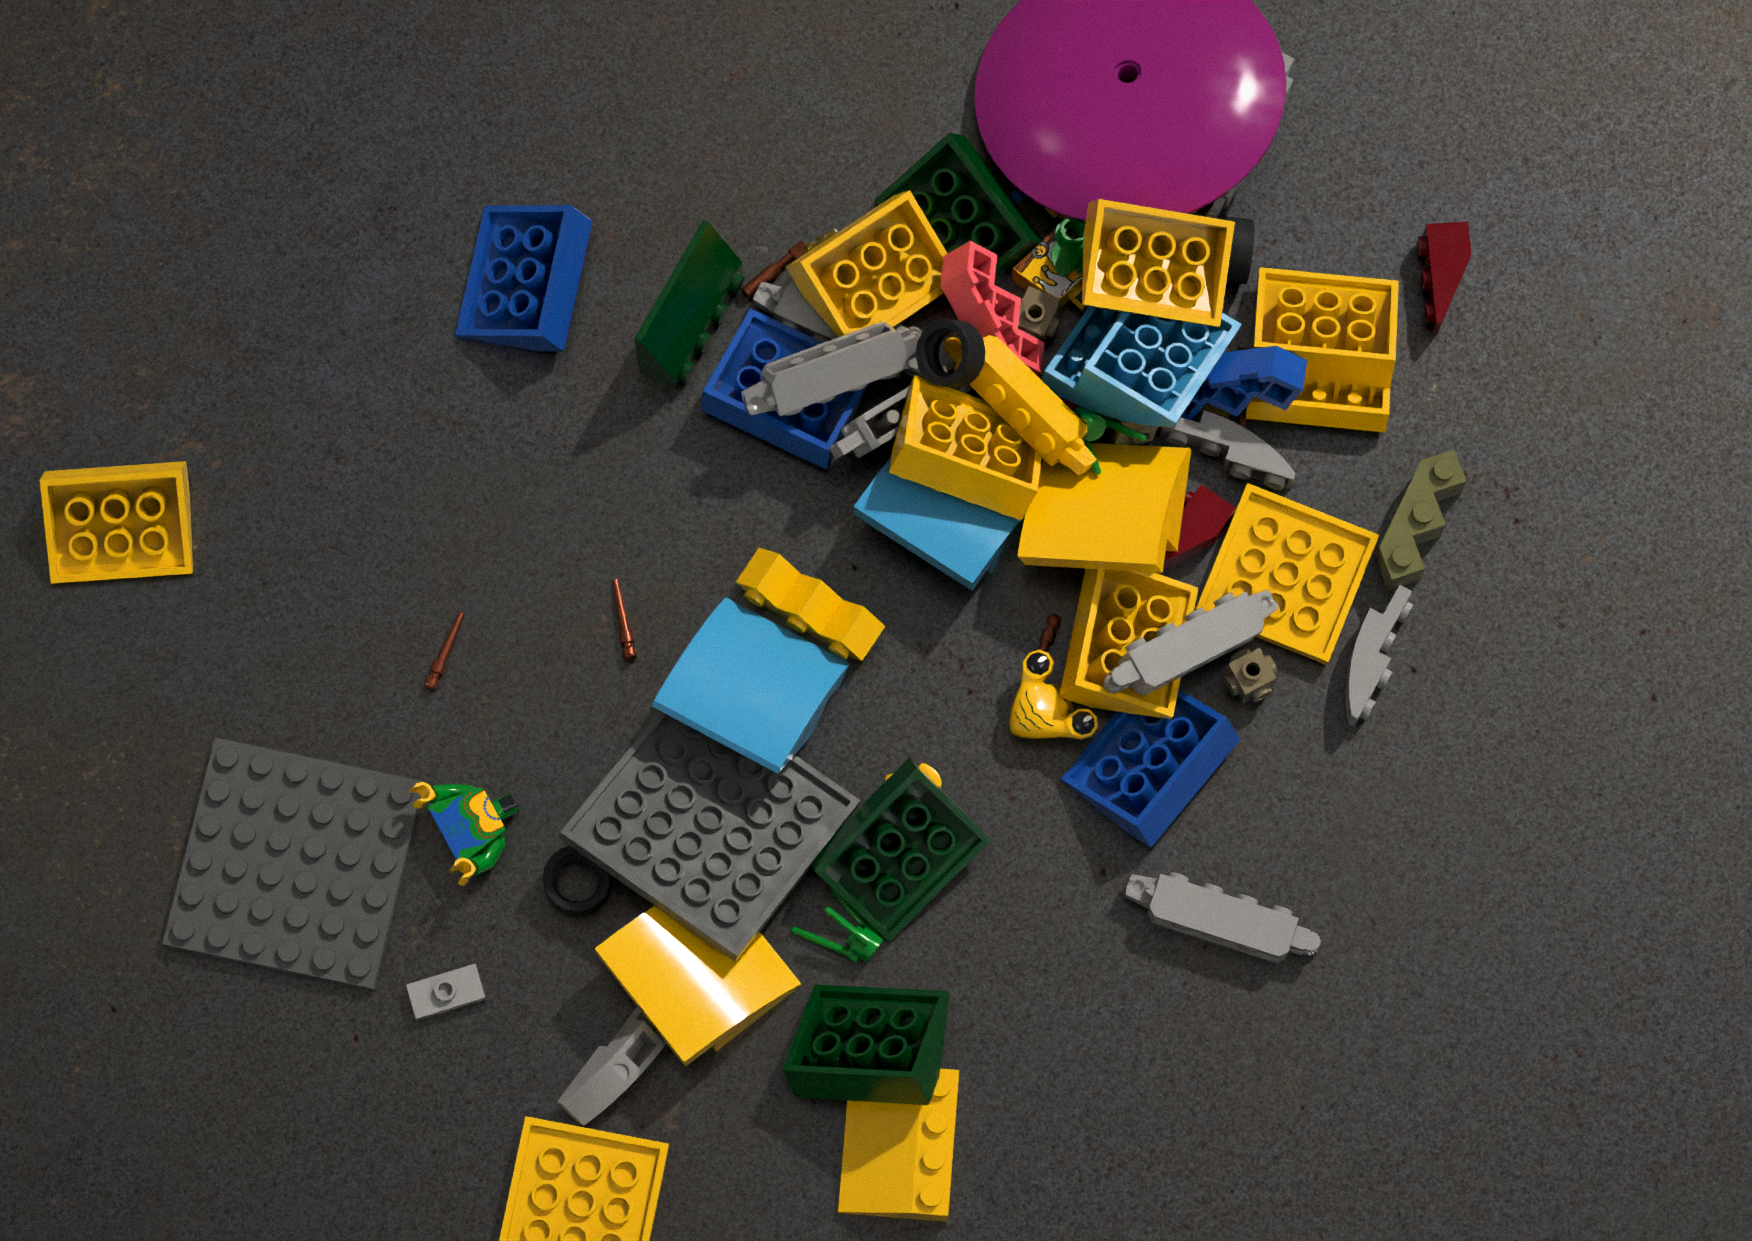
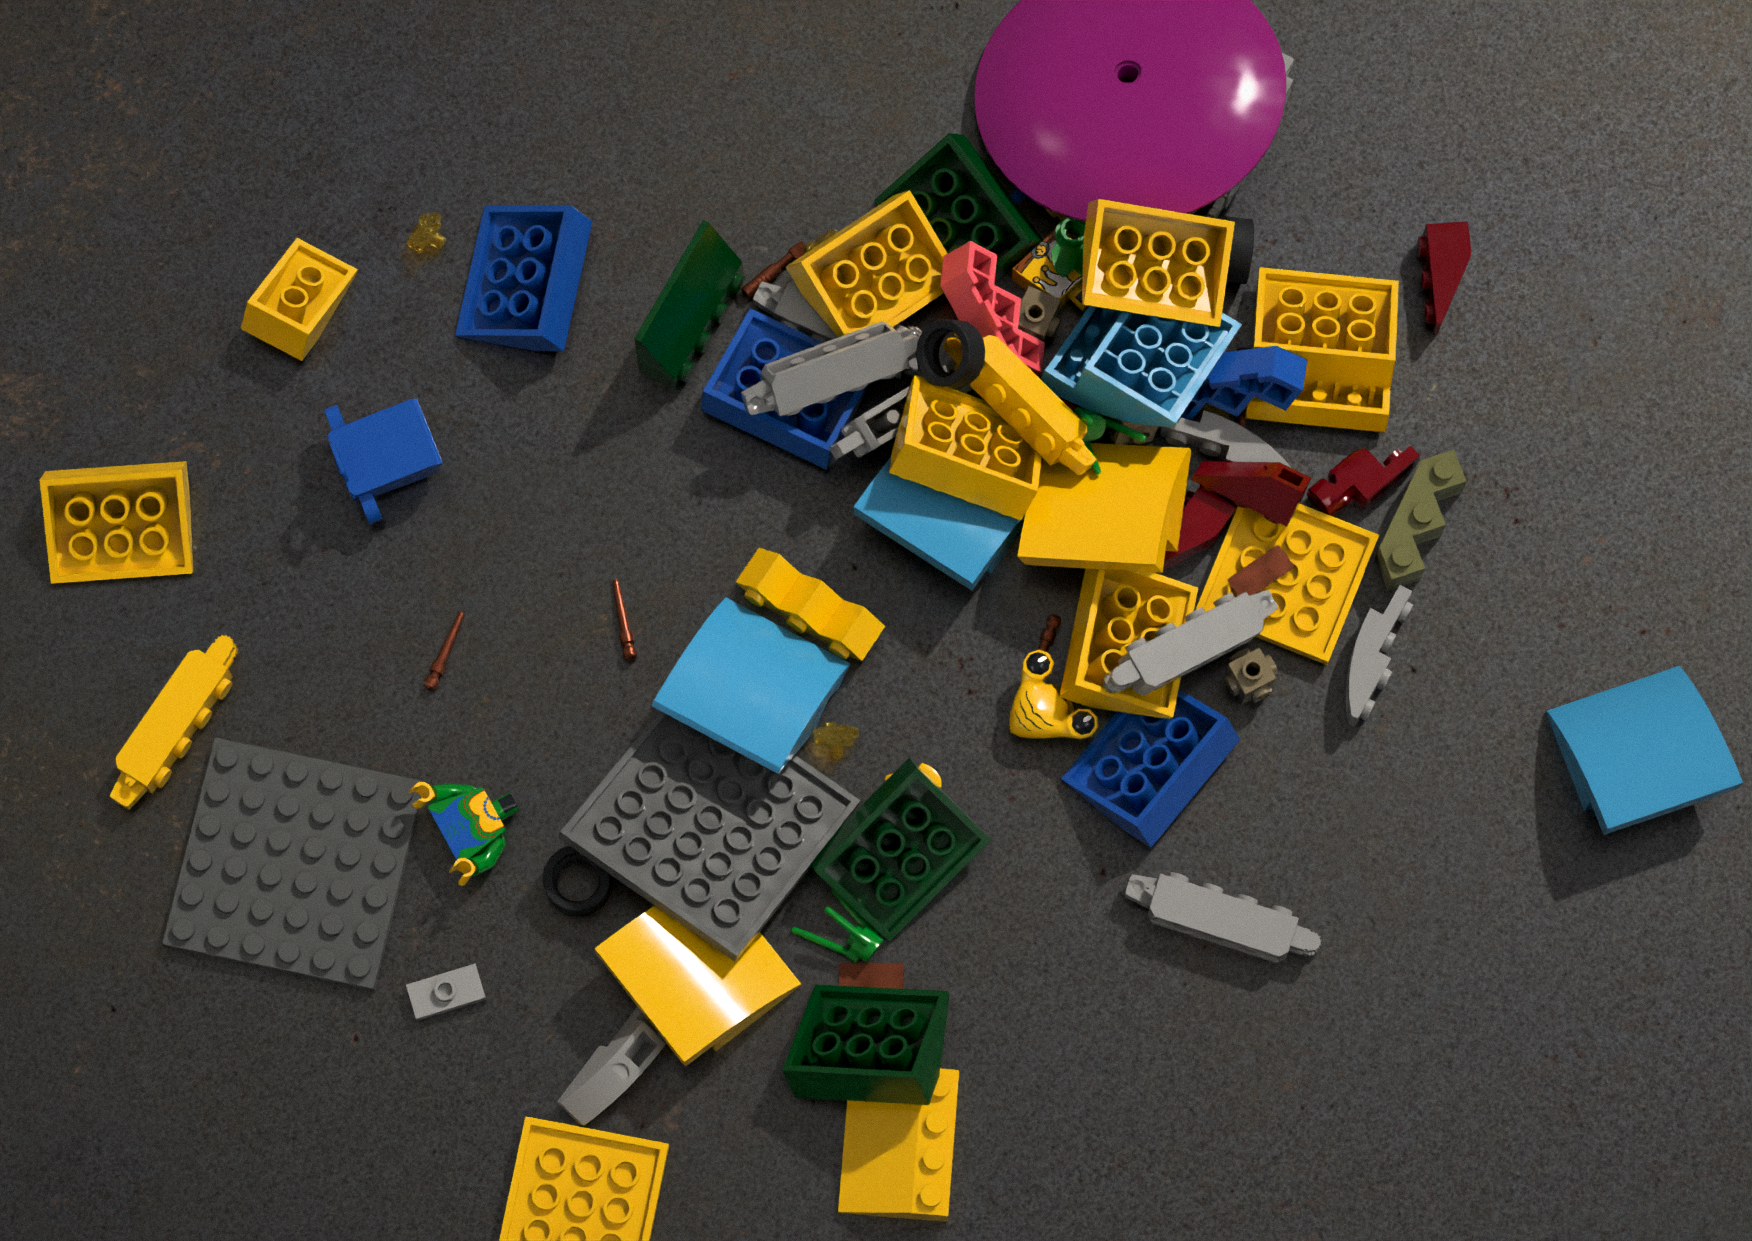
(172, 721): none -> yellow hinge
(297, 299): none -> yellow slope
(382, 452): none -> blue piece
(426, 233): none -> clear yellow plant
(835, 737): none -> clear yellow plant
(872, 975): none -> copper sticker
(1261, 486): none -> dark red slope
(1261, 572): none -> copper sticker
(1360, 478): none -> dark red plate
(1643, 750): none -> dark azure slope

